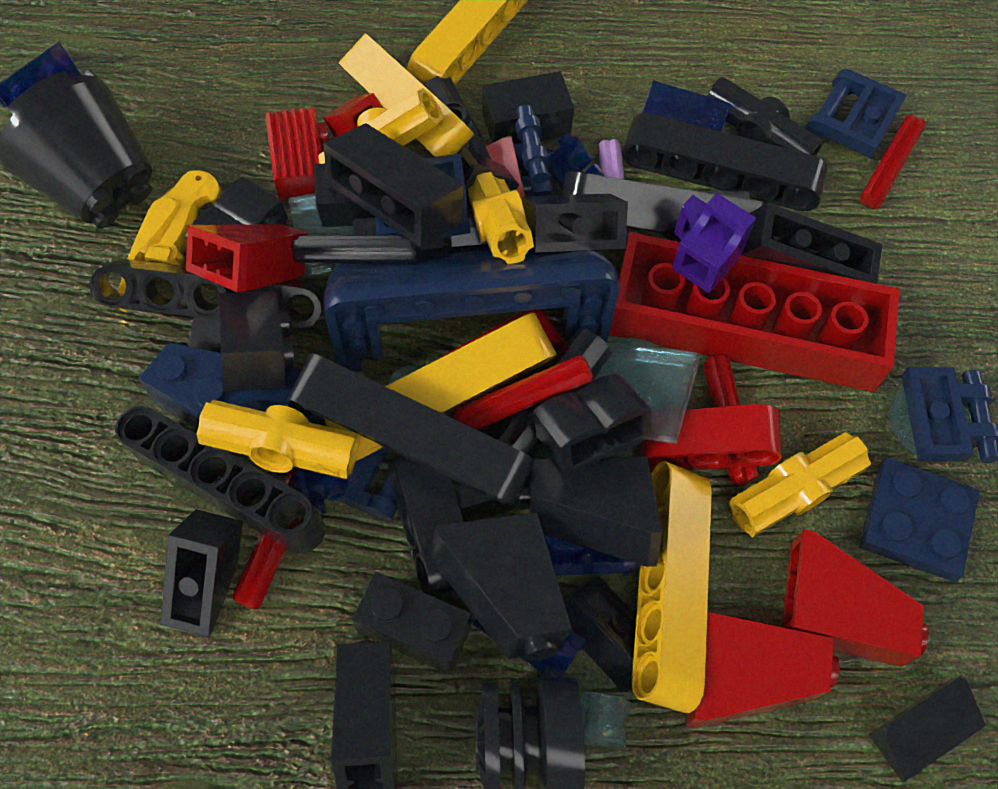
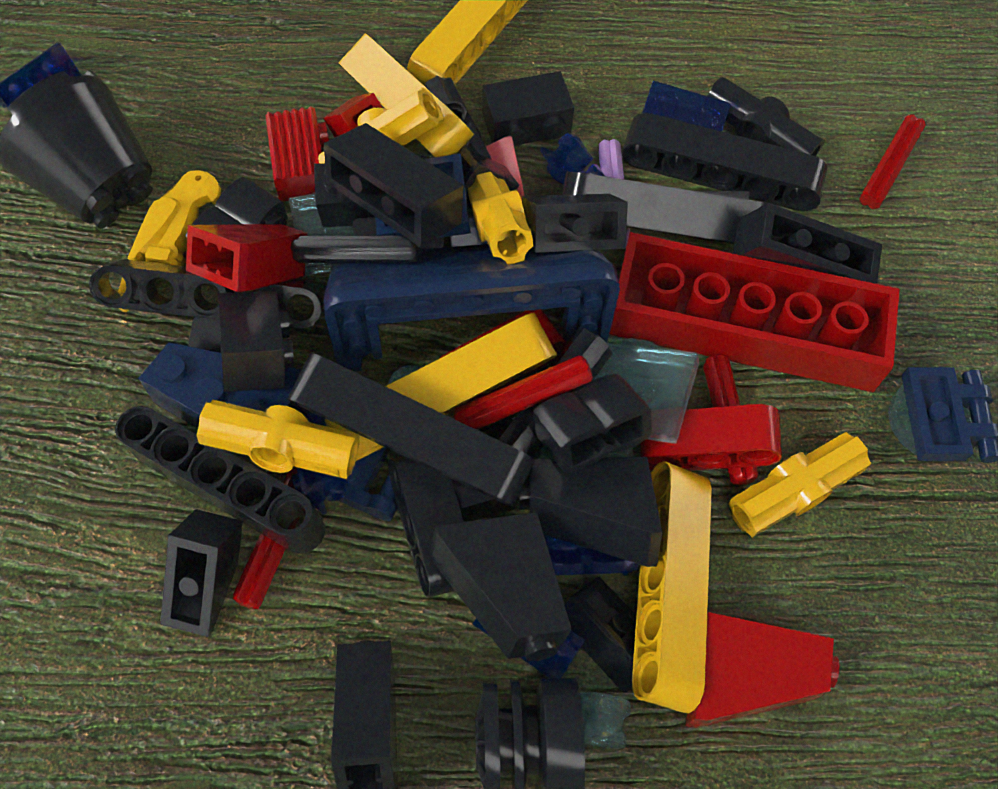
(412, 622): black brick -> none
(530, 154): dark blue plate -> none
(710, 239): dark purple brick -> none
(847, 601): red slope -> none
(867, 119): dark blue plate -> none
(920, 519): dark blue plate -> none
(929, 728): black slope -> none

